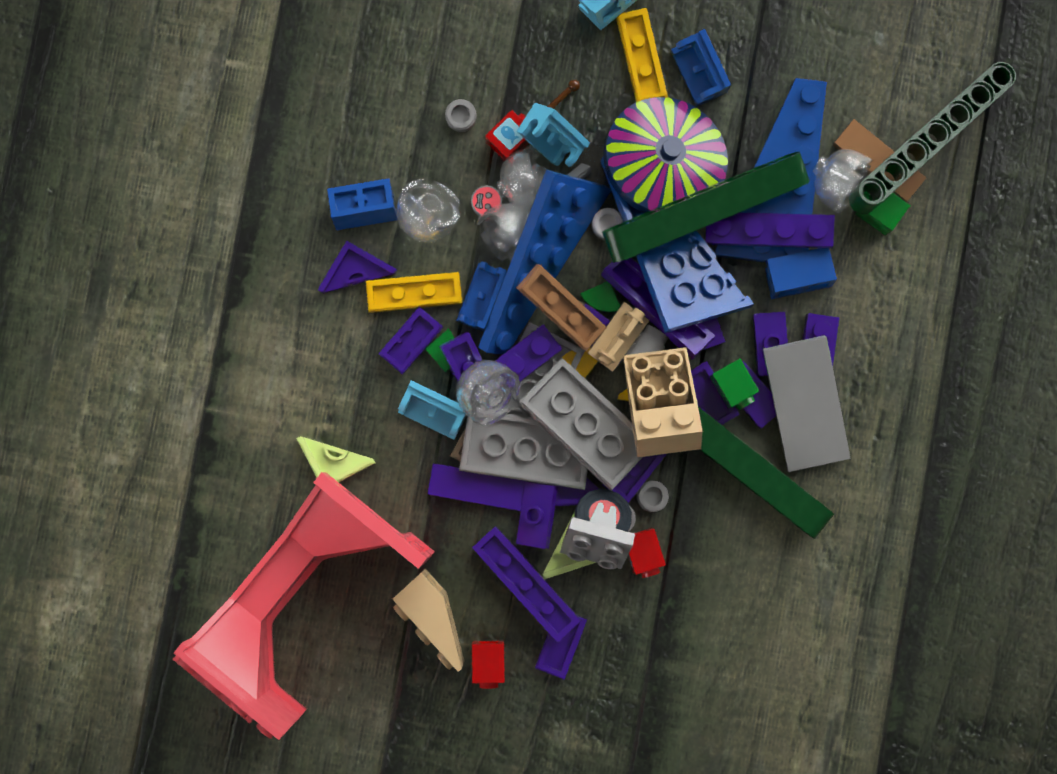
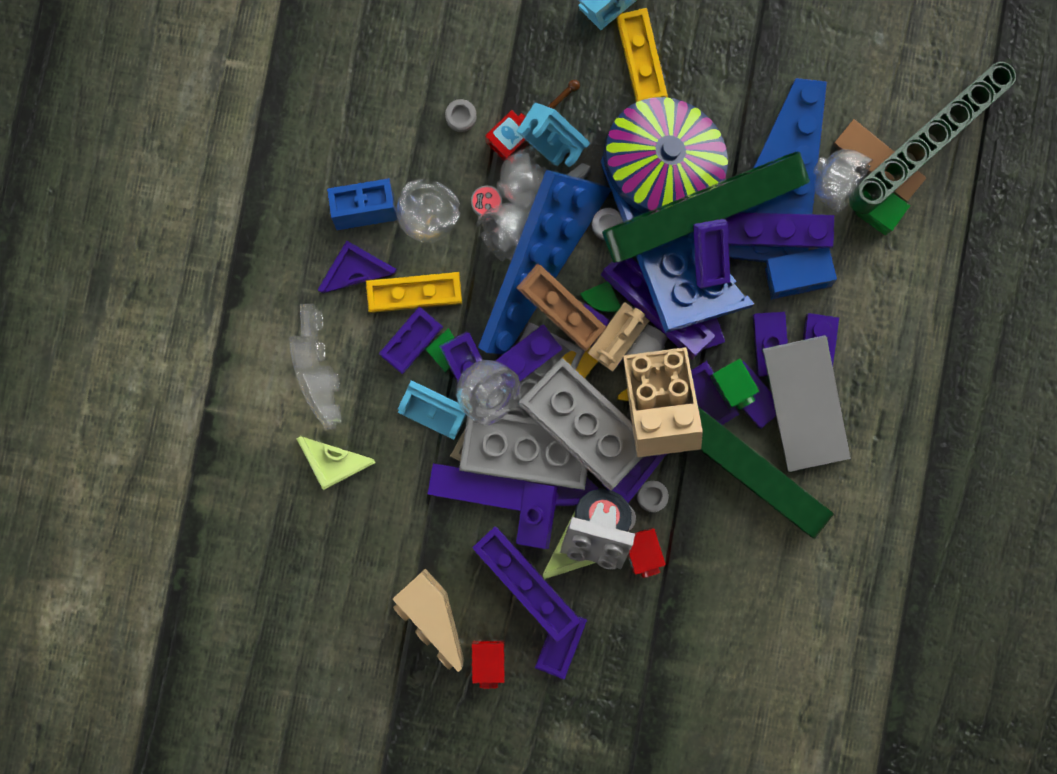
(235, 646): coral panel -> none
(315, 381): none -> clear slope
(481, 296): blue hinge -> none
(701, 68): blue hinge -> none
(712, 253): none -> dark purple tile

